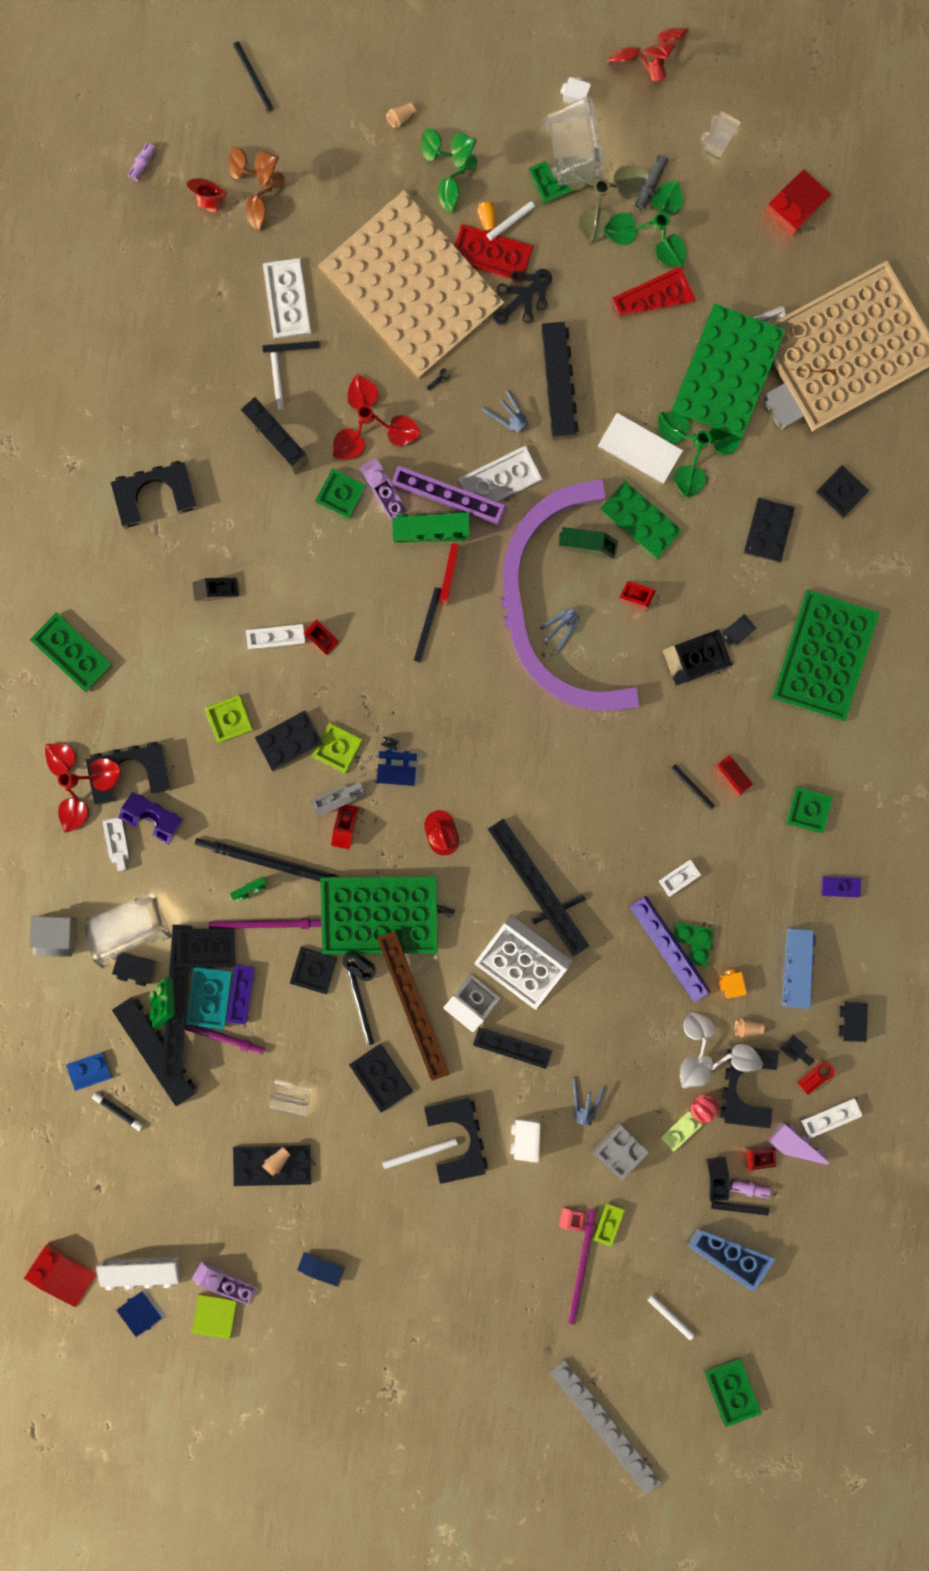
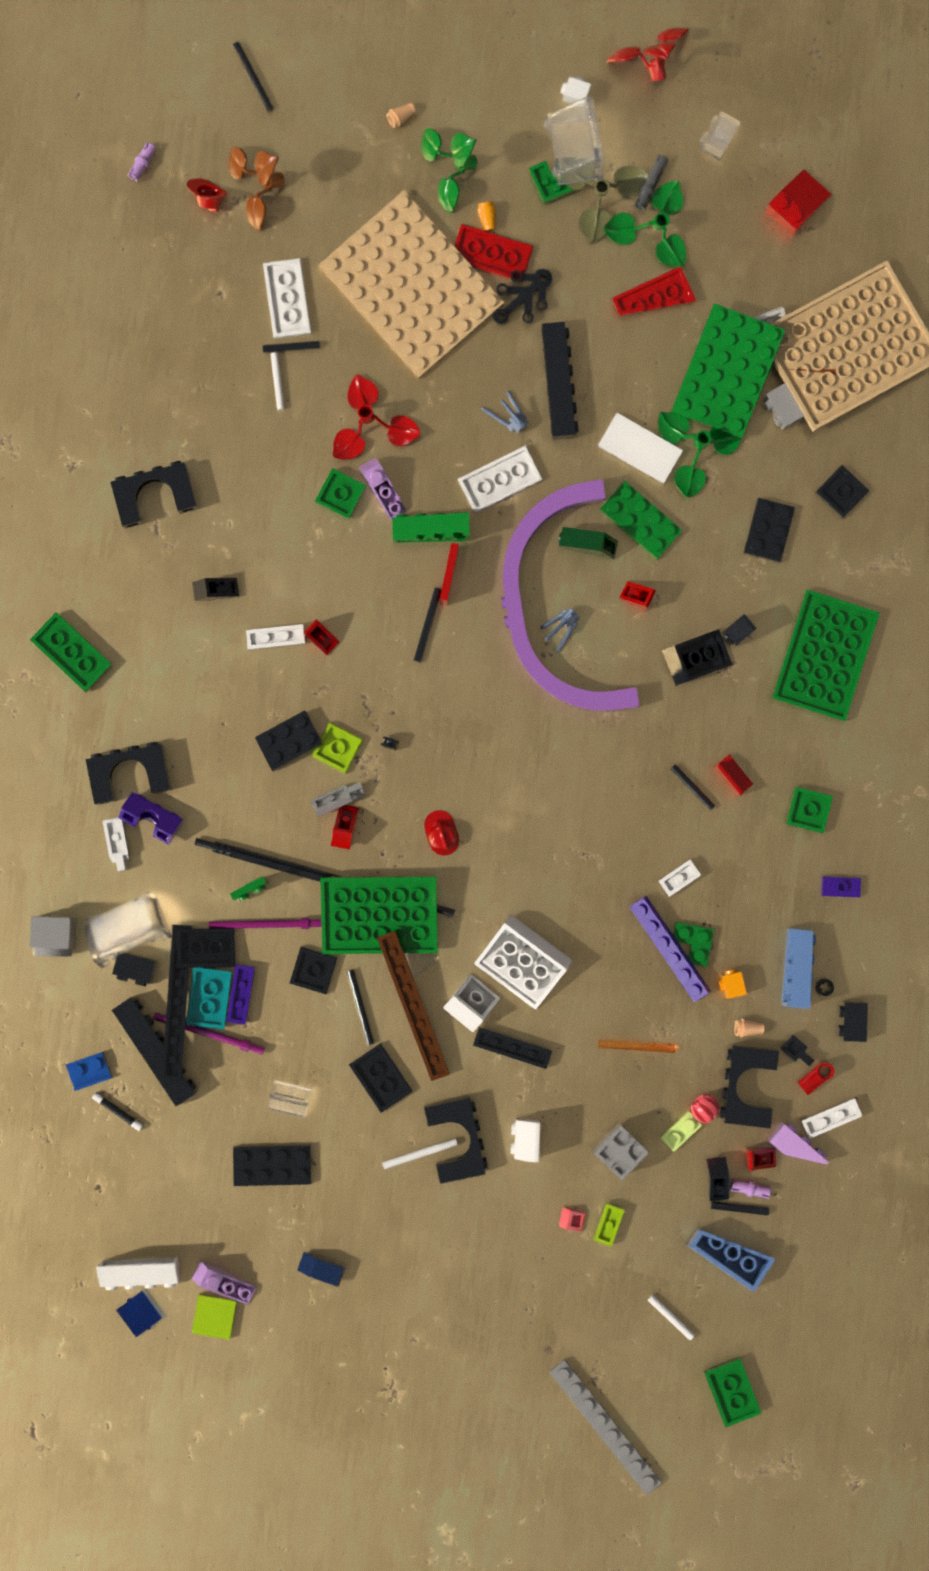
(60, 1275): red slope -> none
(104, 776): red plant -> none
(162, 1002): green plate -> none
(229, 719): lime tile -> none
(276, 1161): light nougat cone -> none
(283, 443): black arch -> none
(359, 965): black beam -> none
(396, 774): clear blue plate -> none
(440, 378): black hand -> none
(449, 495): medium lavender brick -> none
(511, 220): white bar -> none
(538, 887): black plate -> none
(567, 904): black bar -> none
(585, 1114): sand blue plant -> none
(589, 1230): magenta bar -> none
(636, 1046): none -> clear orange bar
(697, 1072): white plant -> none
(823, 981): none -> black bush

